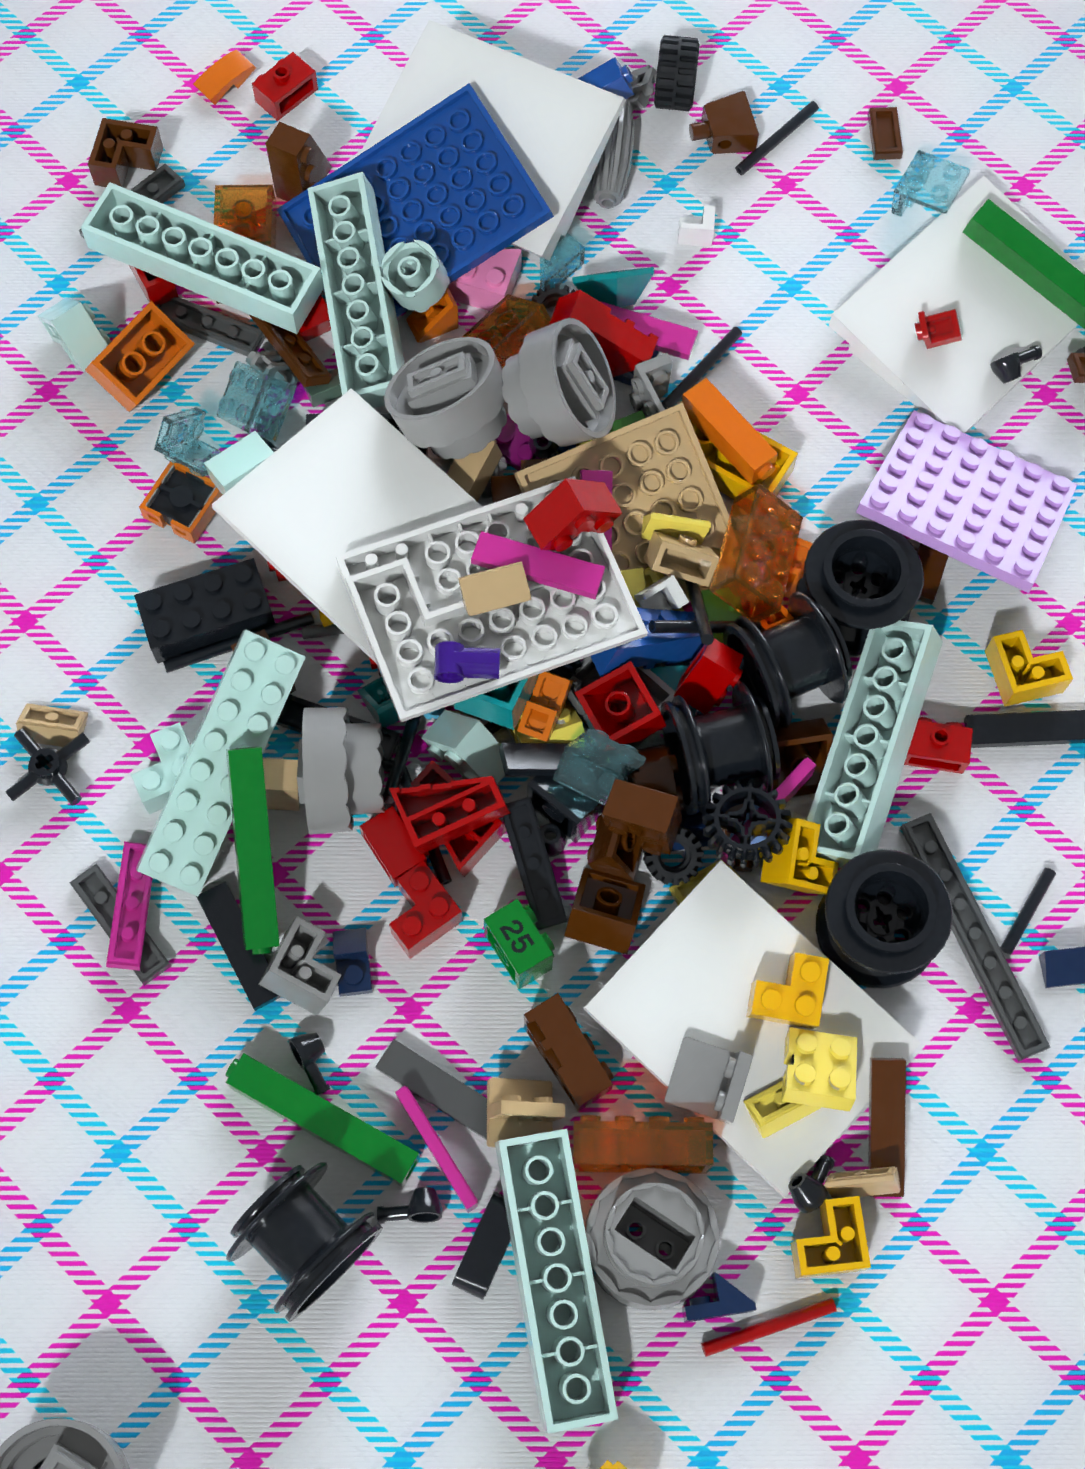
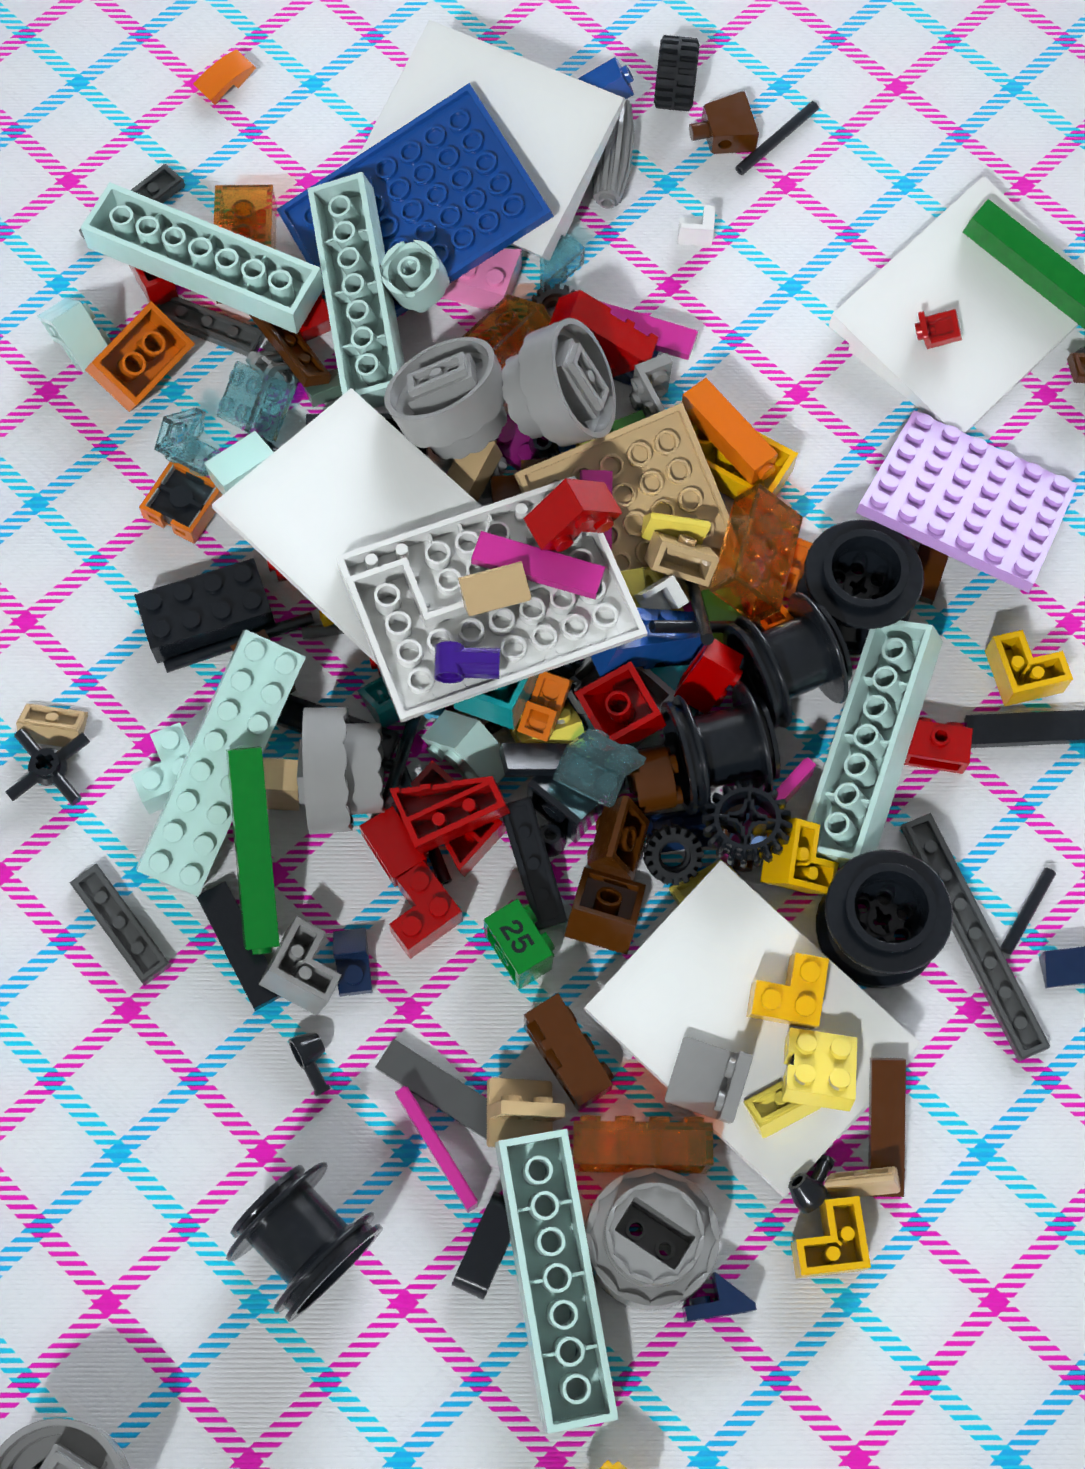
(123, 146): reddish brown brick -> none
(129, 911): dark pink tile -> none
(285, 86): red brick -> none
(294, 161): reddish brown wedge -> none
(322, 1119): green brick -> none
(423, 1208): black bar -> none
(436, 320): orange slope -> none
(615, 287): teal slope -> none
(642, 86): light grey piece -> none
(643, 812): reddish brown brick -> none
(707, 362): black piece -> none
(768, 1327): red piece -> none
(799, 741): reddish brown slope -> none
(885, 133): reddish brown tile -> none
(929, 183): clear light blue bracket -> none
(1009, 367): black bar -> none

